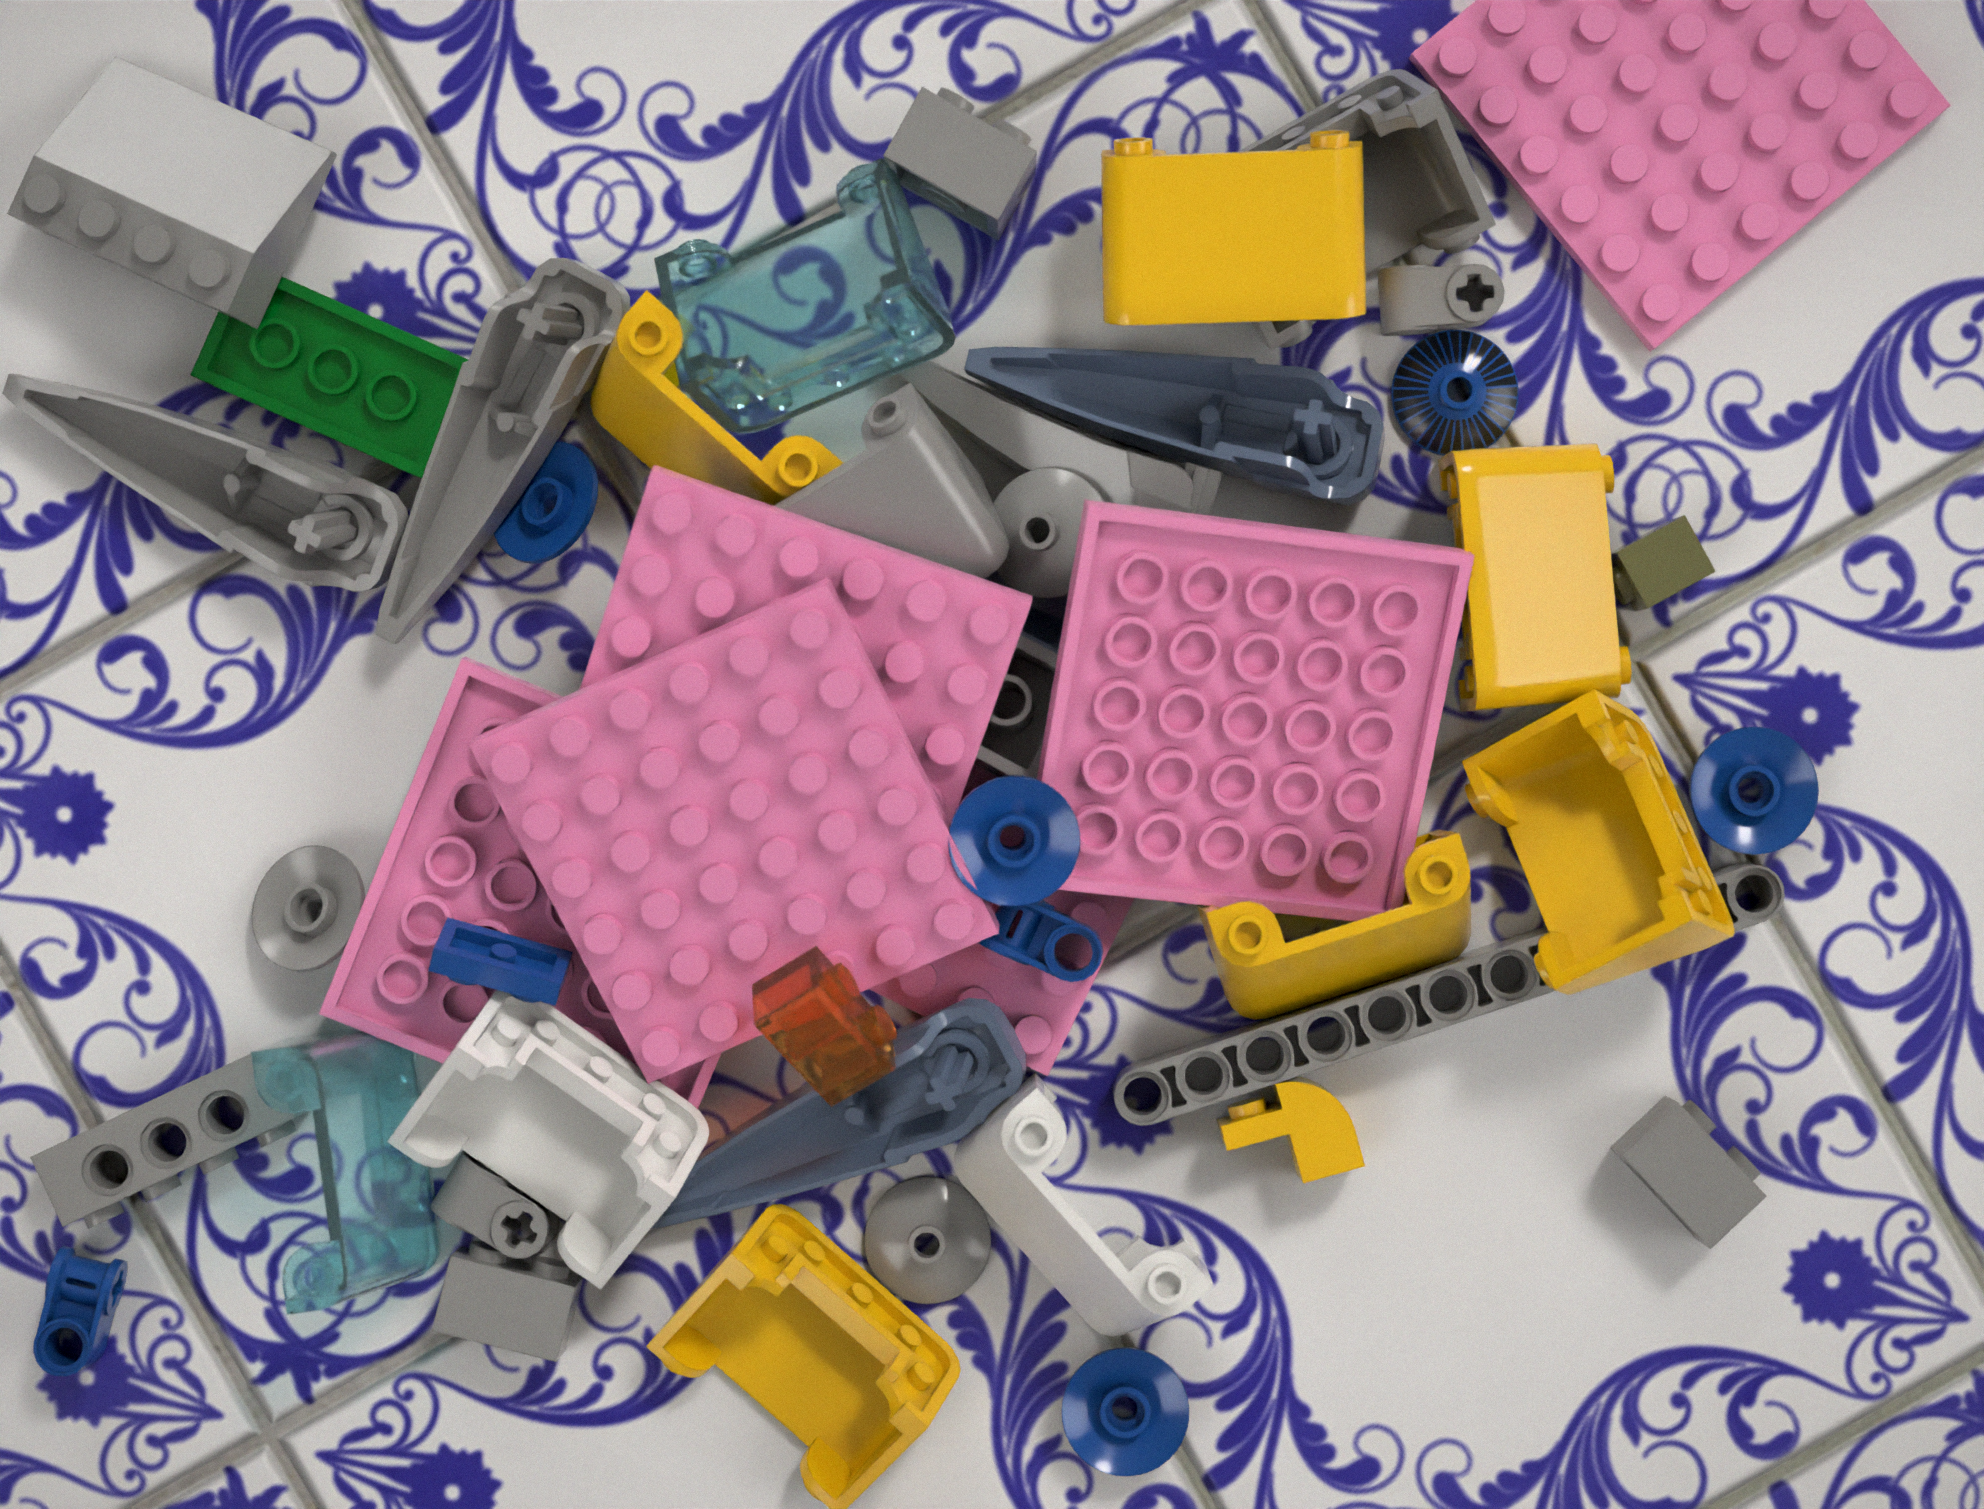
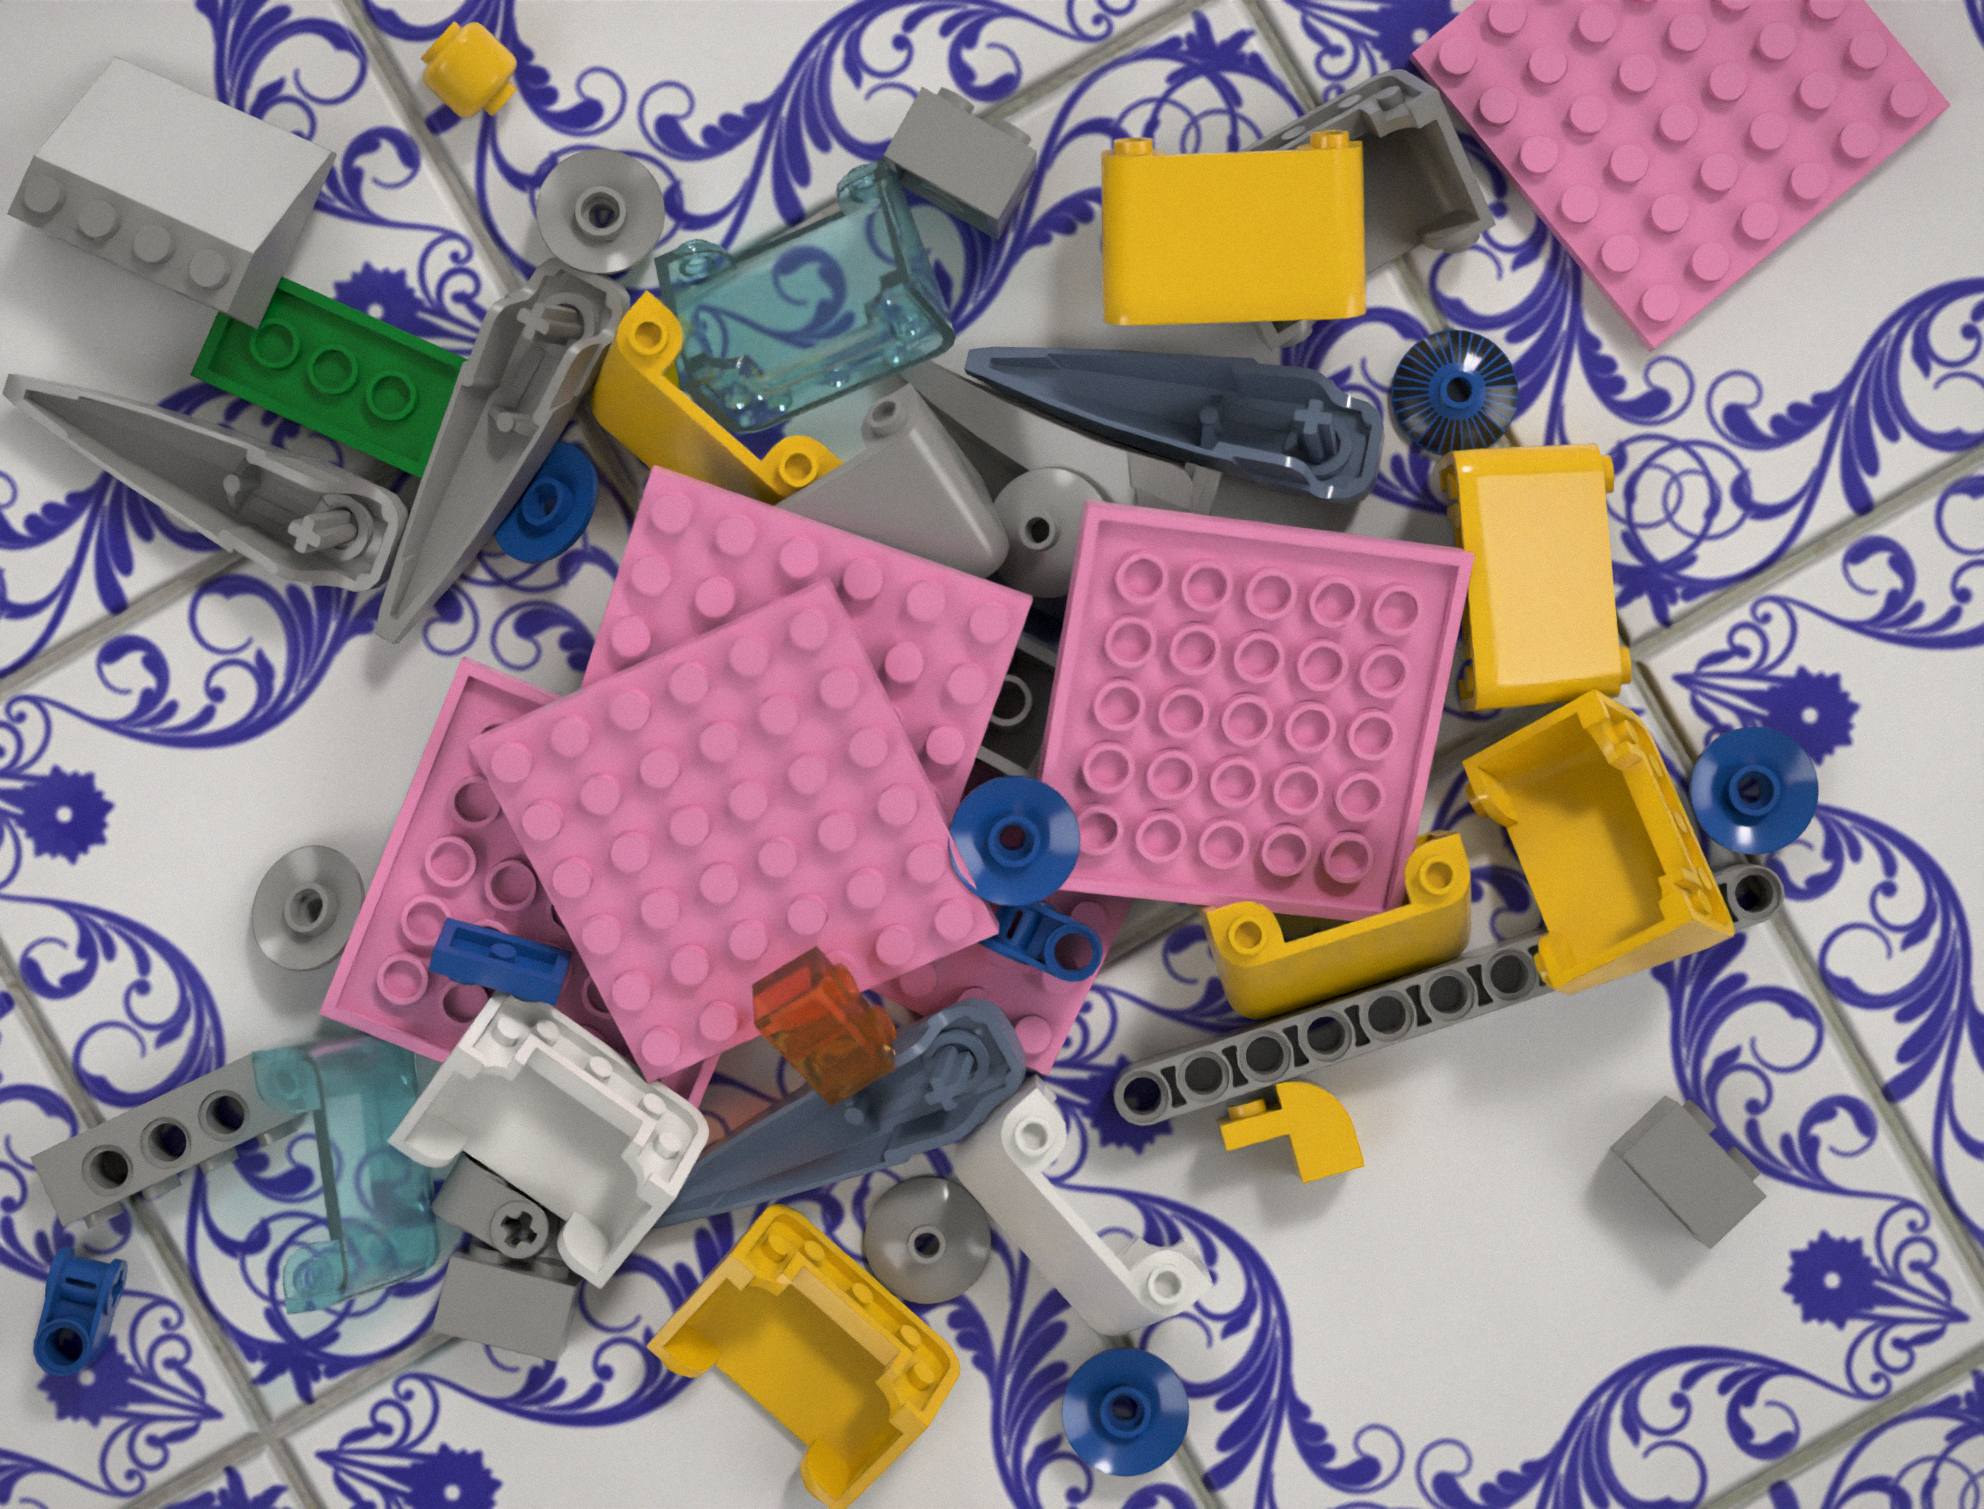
(469, 70): none -> yellow head
(593, 183): none -> light grey dish
(1425, 298): light grey piece -> none
(1659, 564): olive brick -> none

